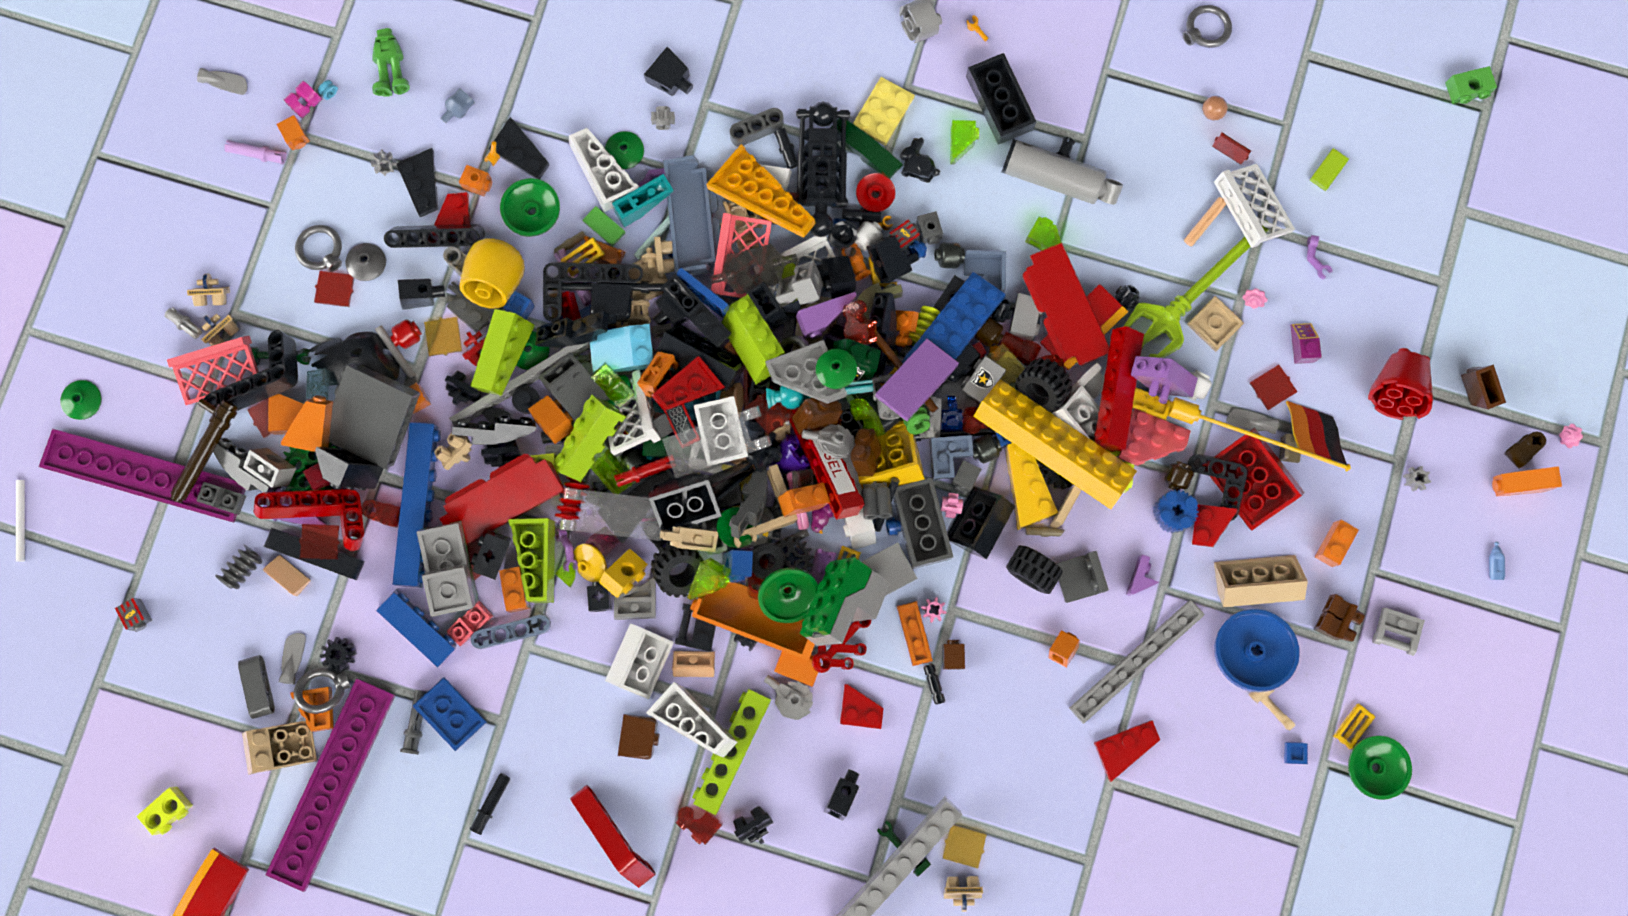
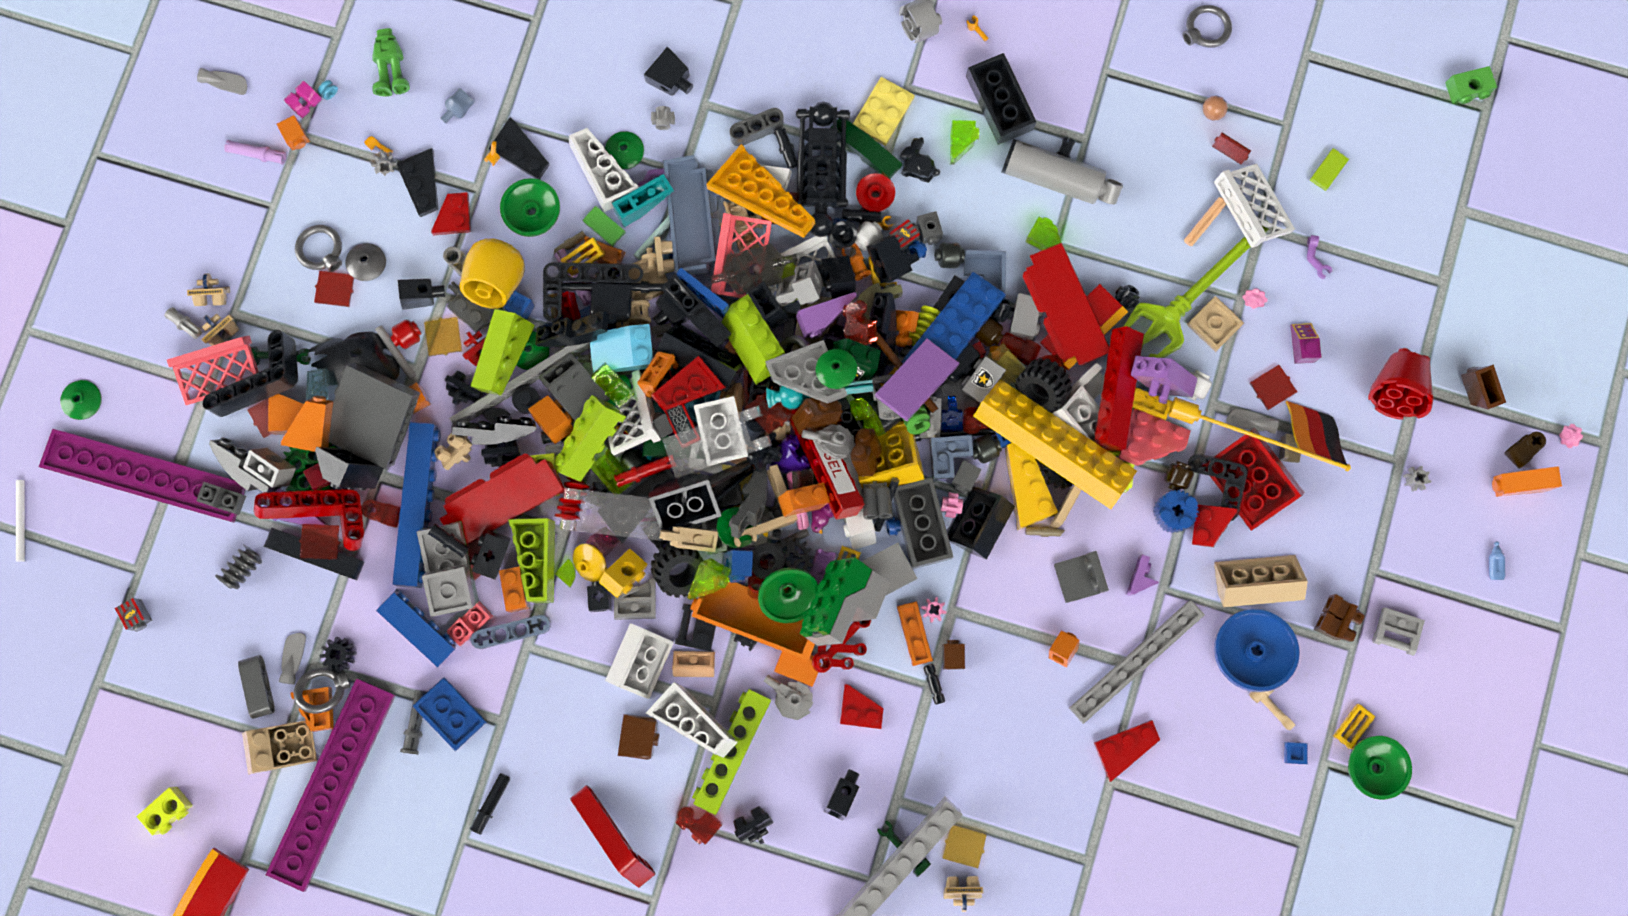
(218, 424): dark brown cylinder -> none
(287, 575): light nougat slope -> none
(372, 142): none -> light orange hand
(426, 240): black beam -> none
(448, 540): none -> black pin
(475, 180): orange brick -> none
(562, 537): medium lavender arm -> none
(1034, 569): black tyre -> none
(1336, 543): orange brick -> none

